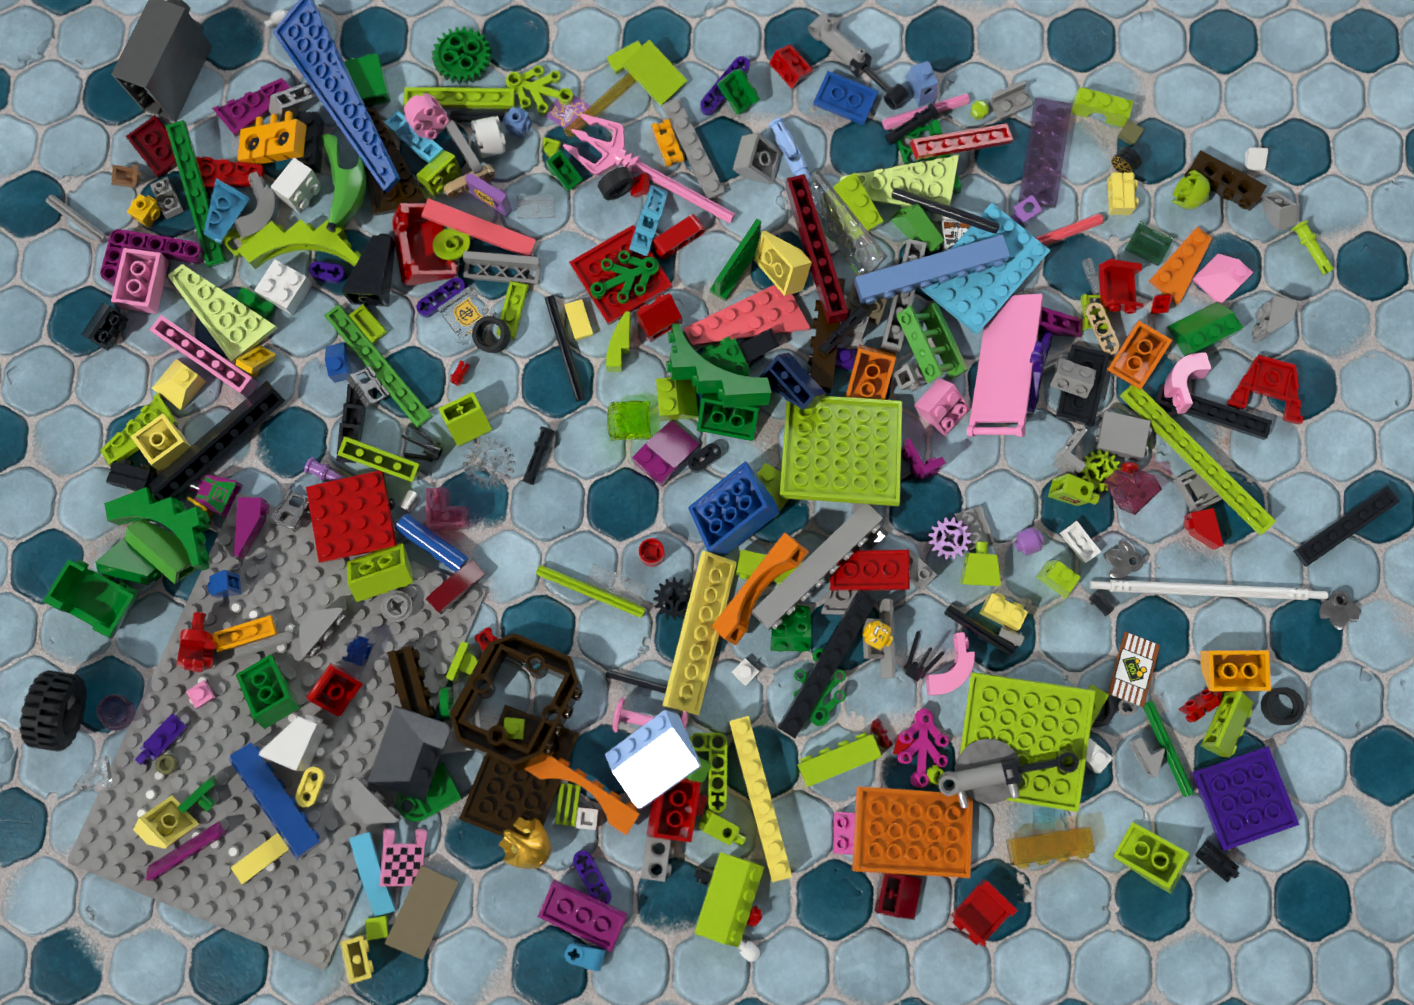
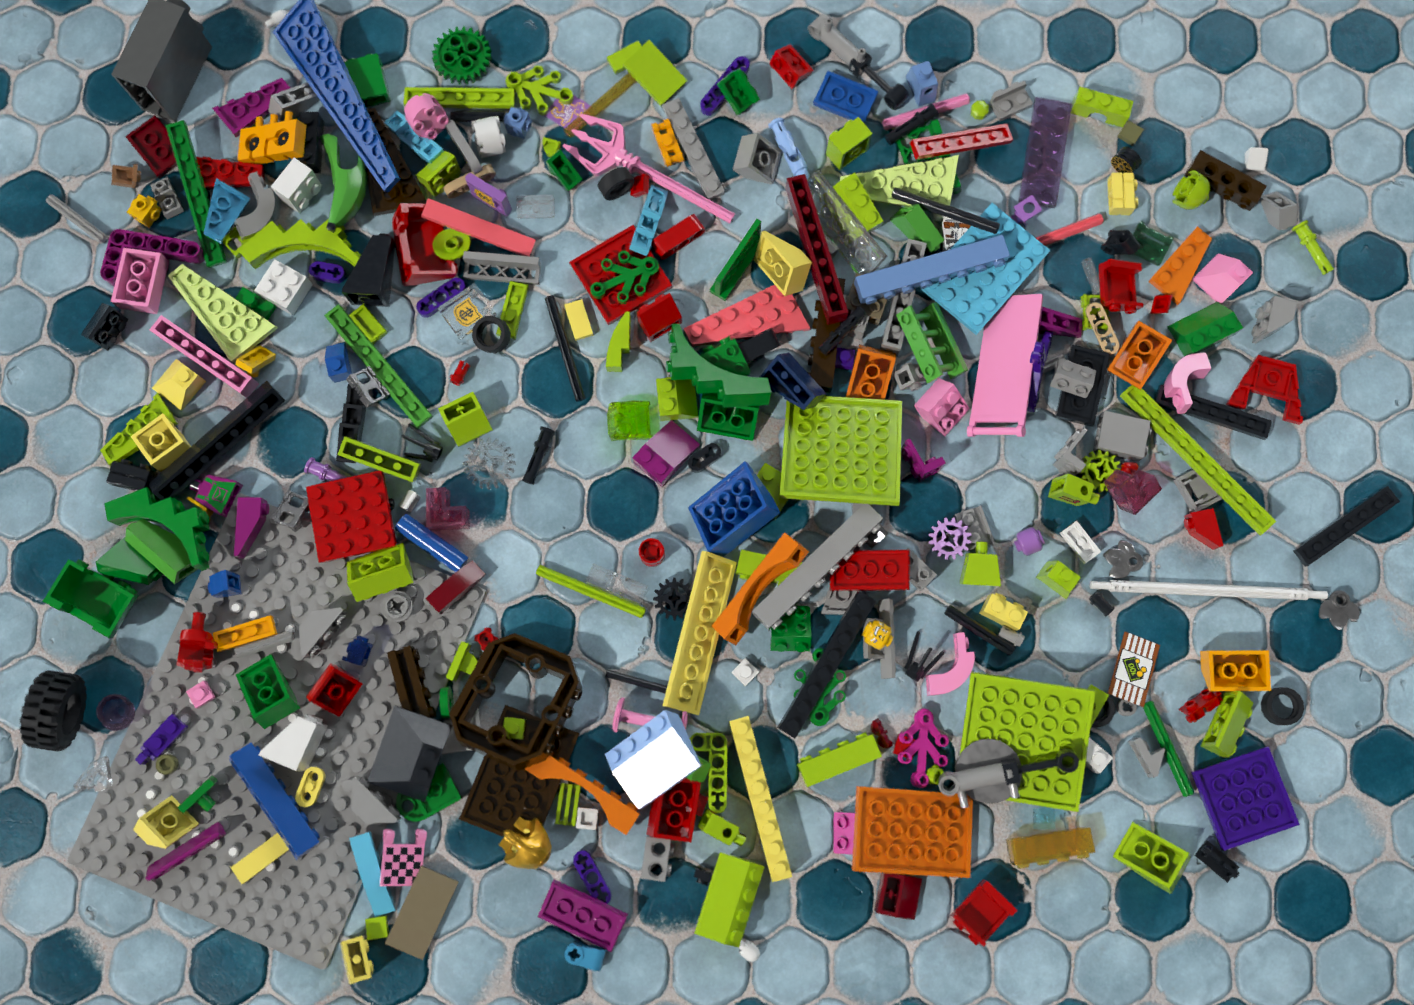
(754, 917): red plate -> none
(848, 143): none -> lime brick
(1120, 243): none -> black piece

